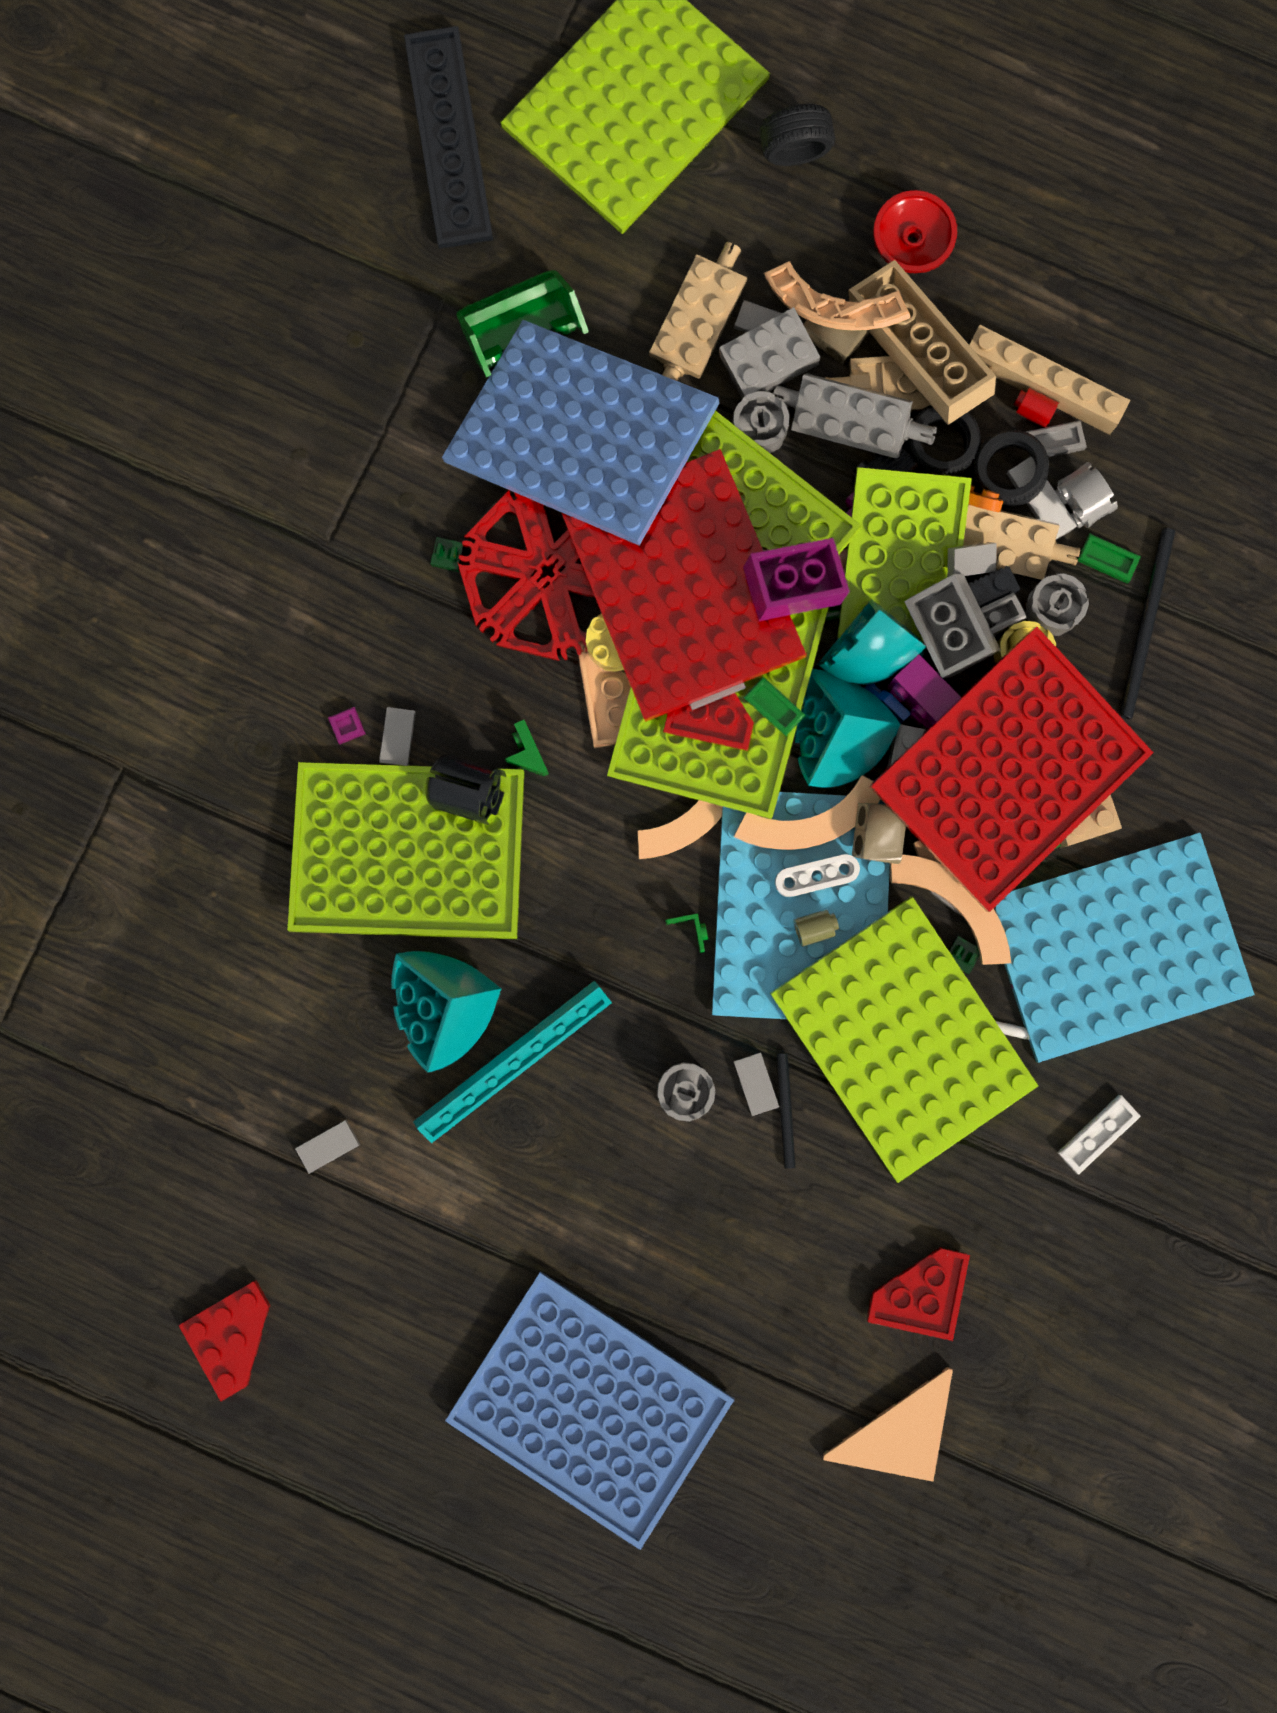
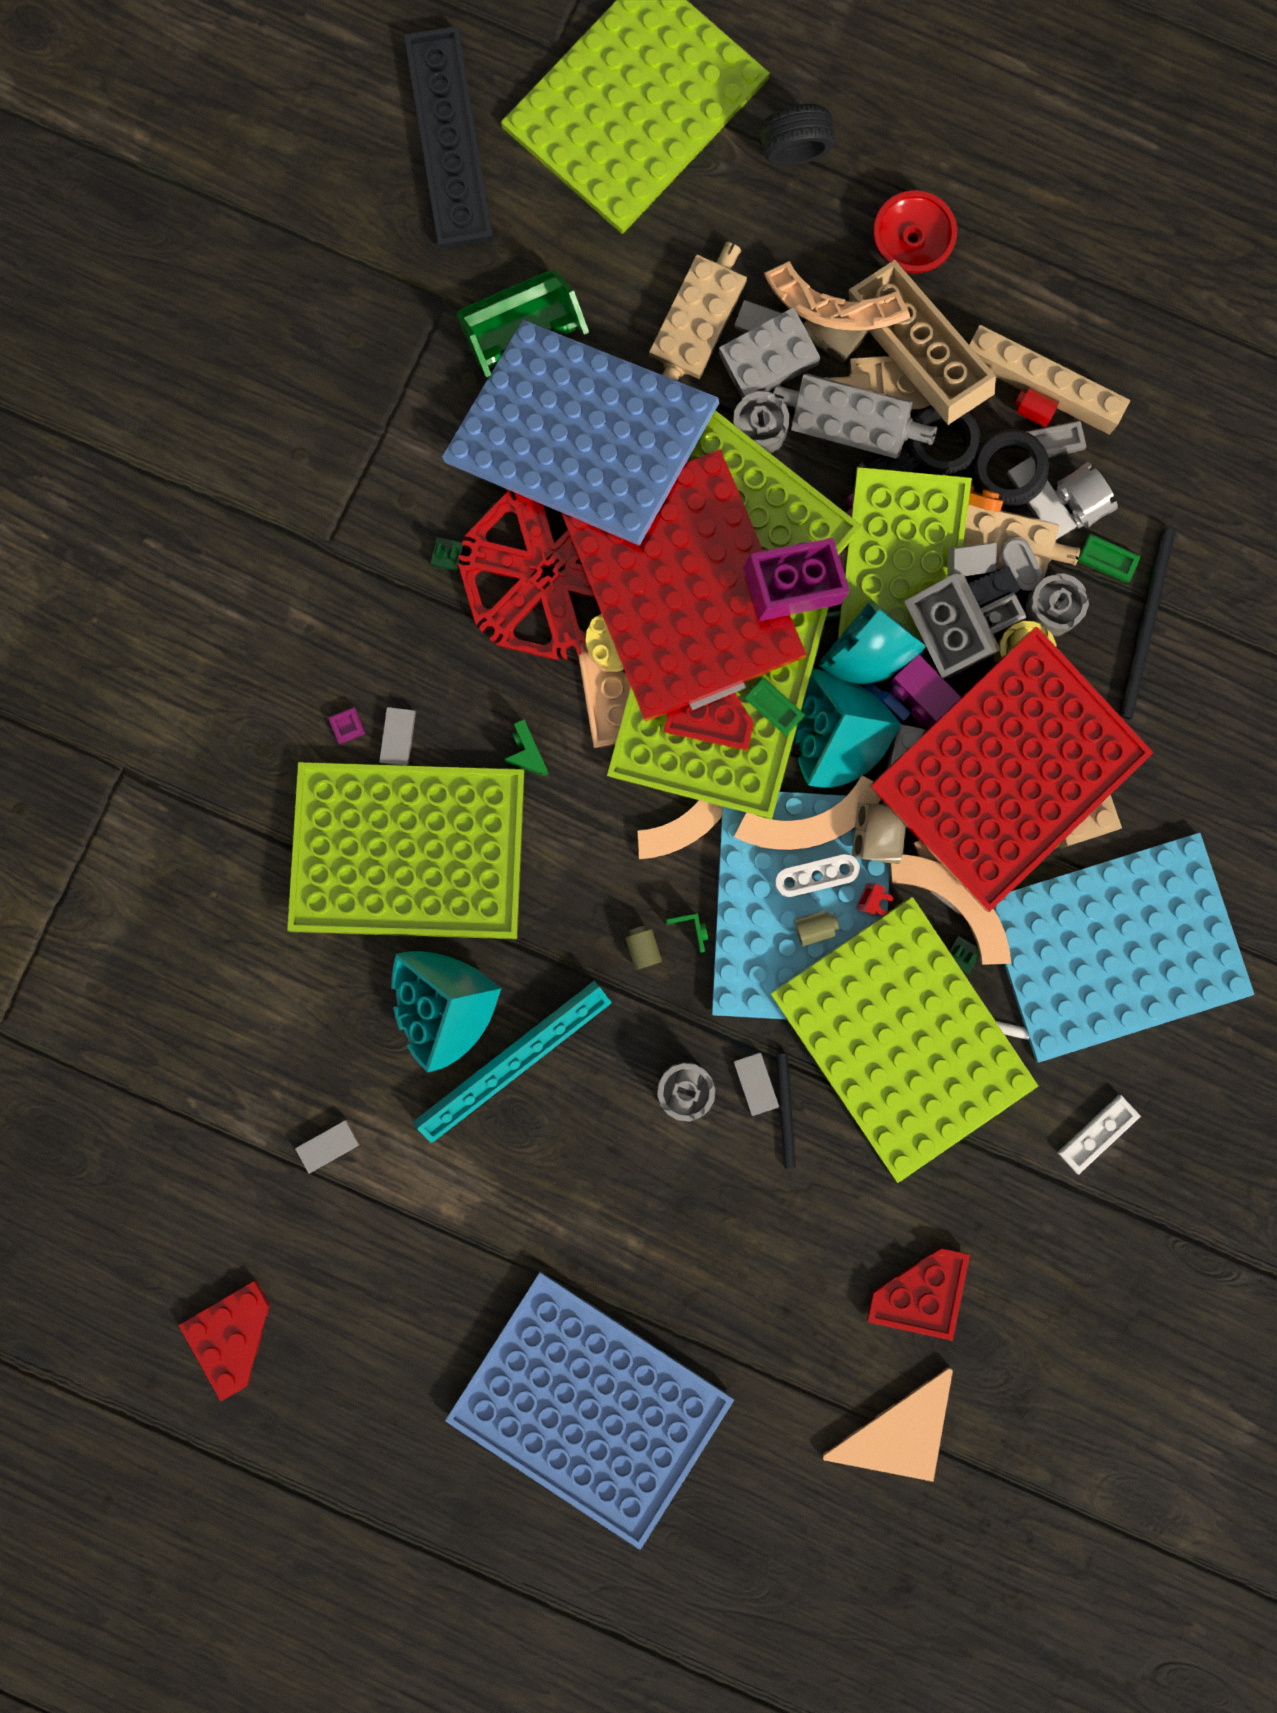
(465, 788): black cylinder -> none
(643, 948): none -> olive brick
(871, 899): none -> red tile
(1022, 562): none -> light grey tile

